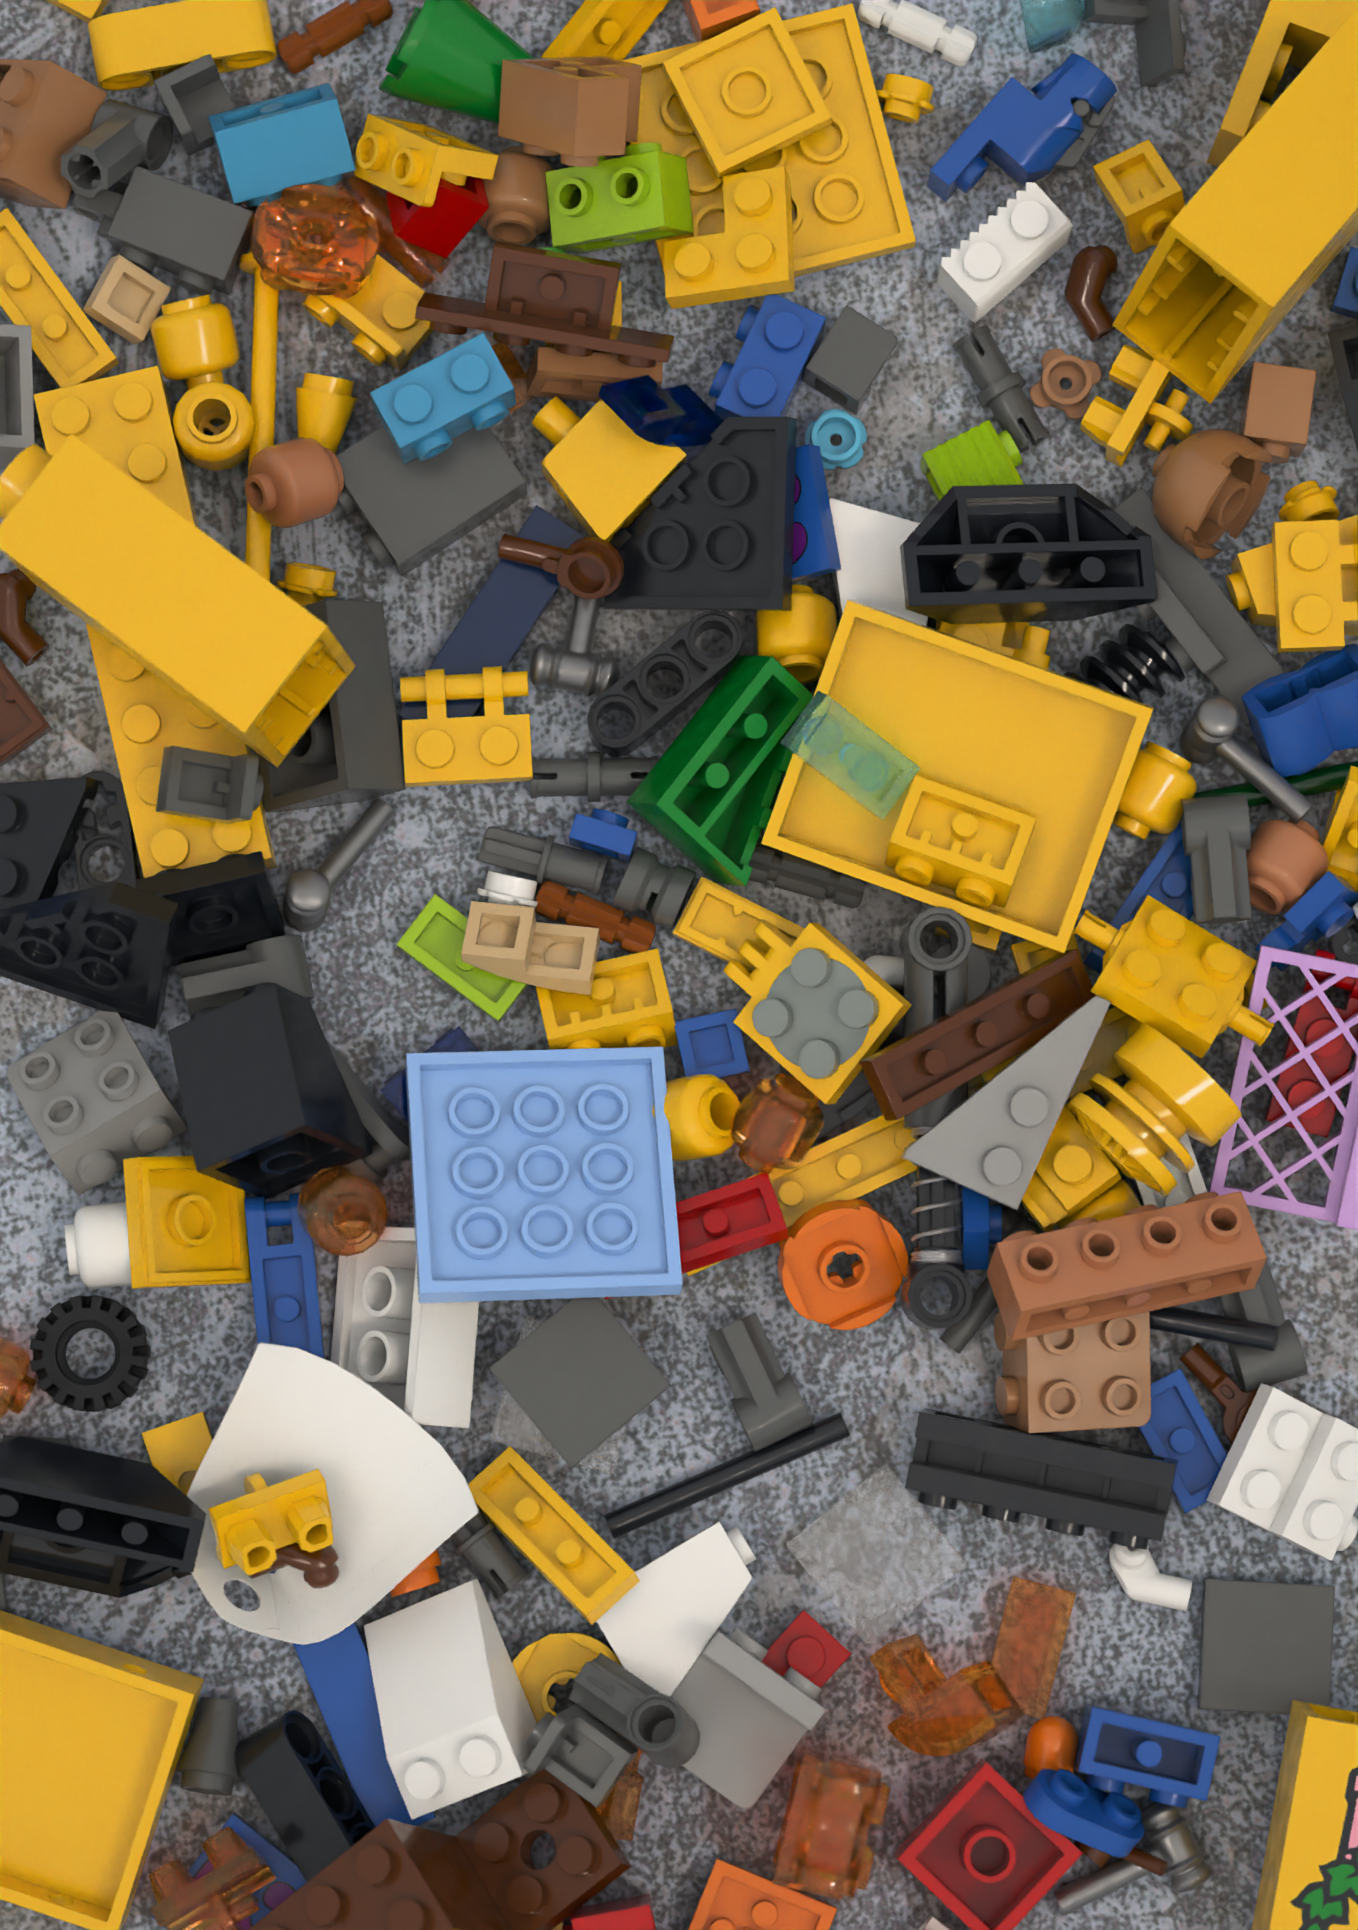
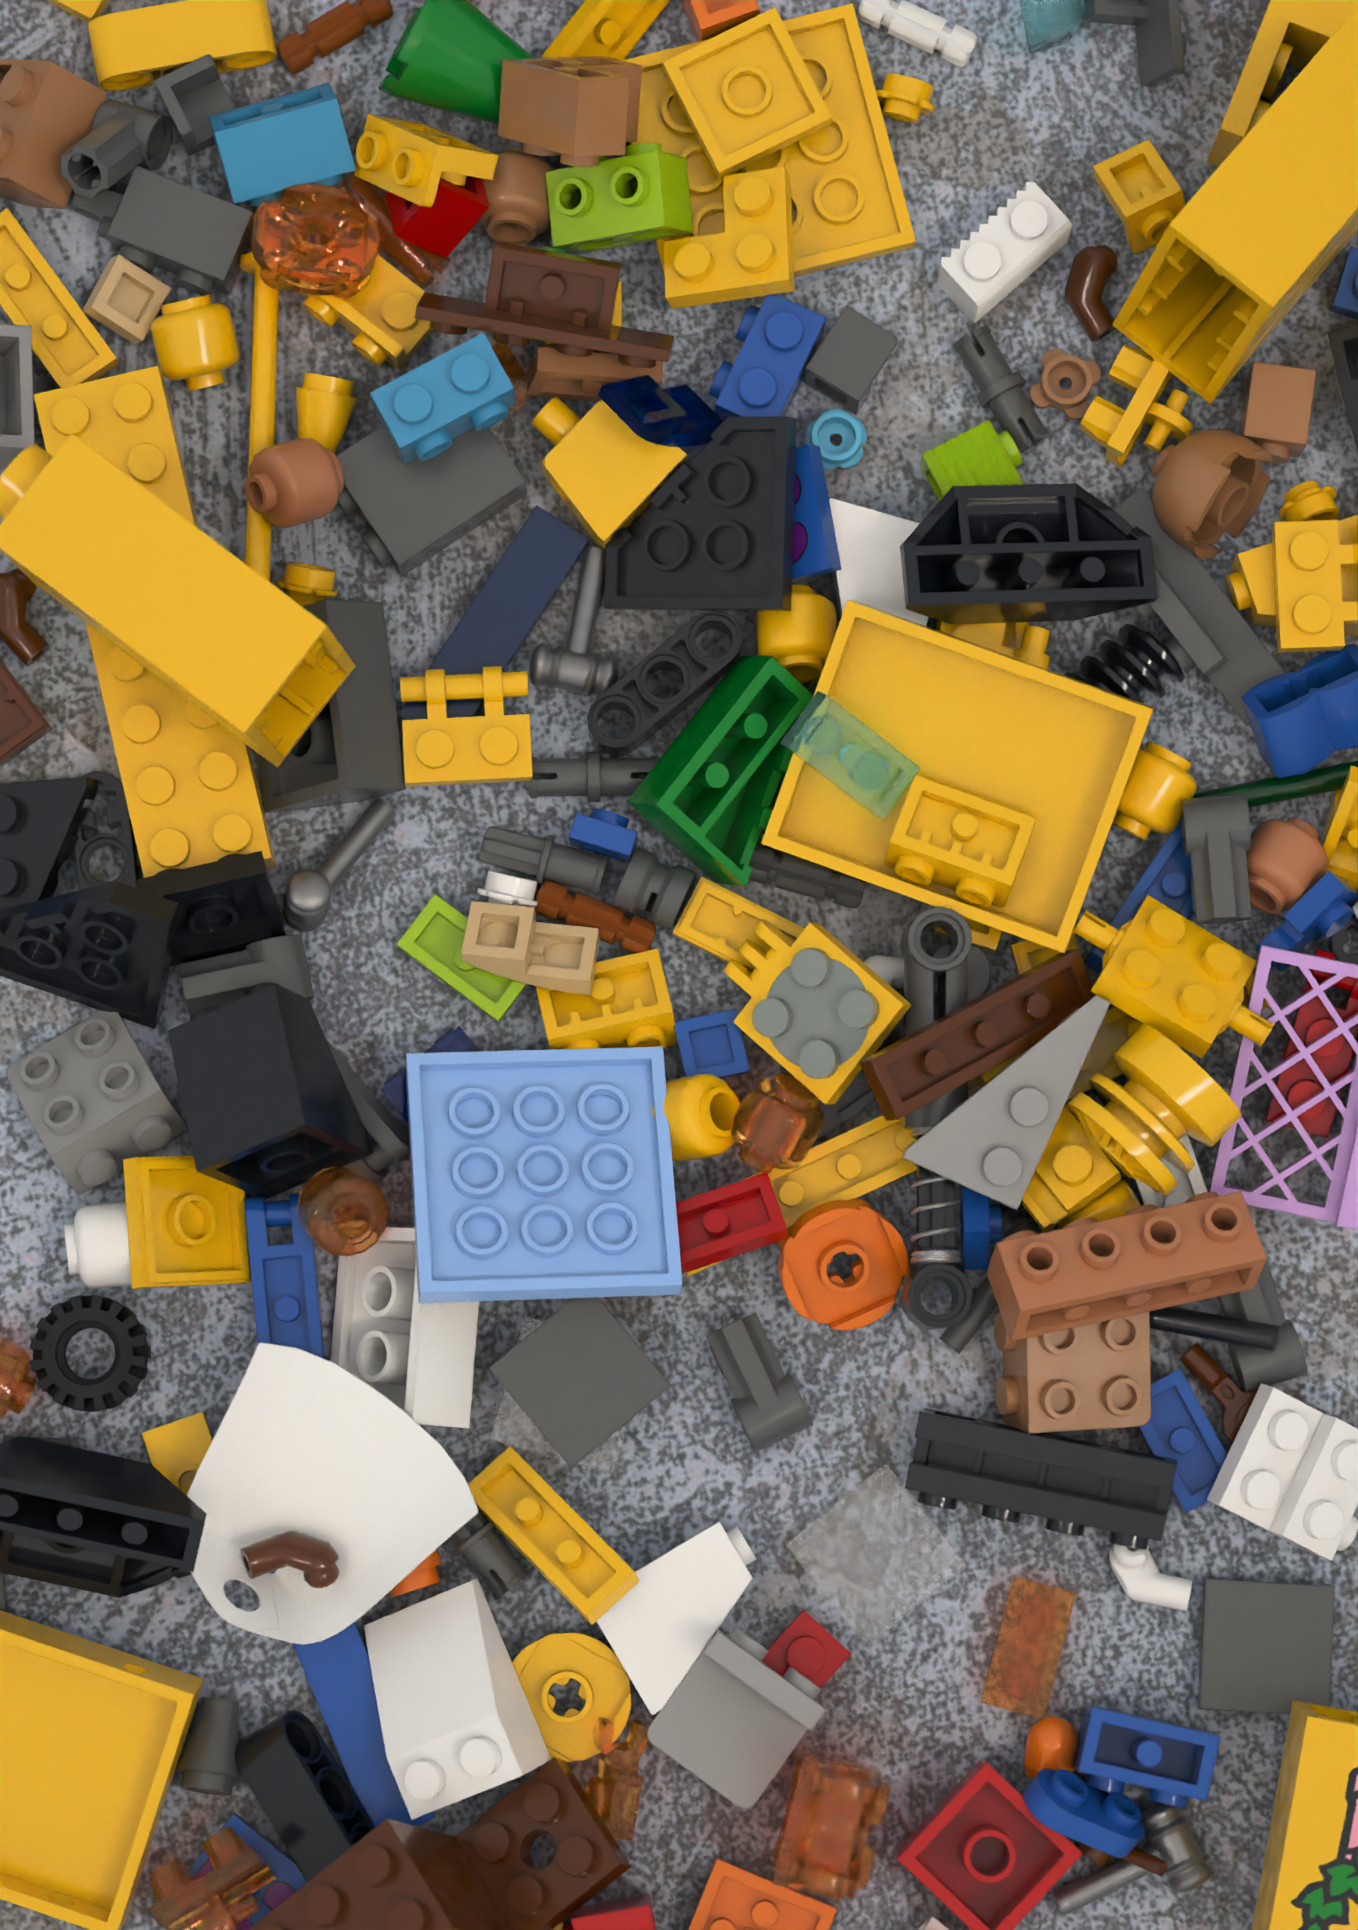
(197, 414): yellow head -> none
(209, 785): dark grey bracket -> none
(270, 1518): yellow hips -> none
(579, 1753): dark grey bracket -> none
(587, 567): reddish brown plate -> none
(634, 1710): dark grey piece -> none
(725, 1476): black bar -> none
(941, 1712): clear orange brick -> none
(1029, 131): blue plate -> none
(1212, 735): flat silver piece -> none

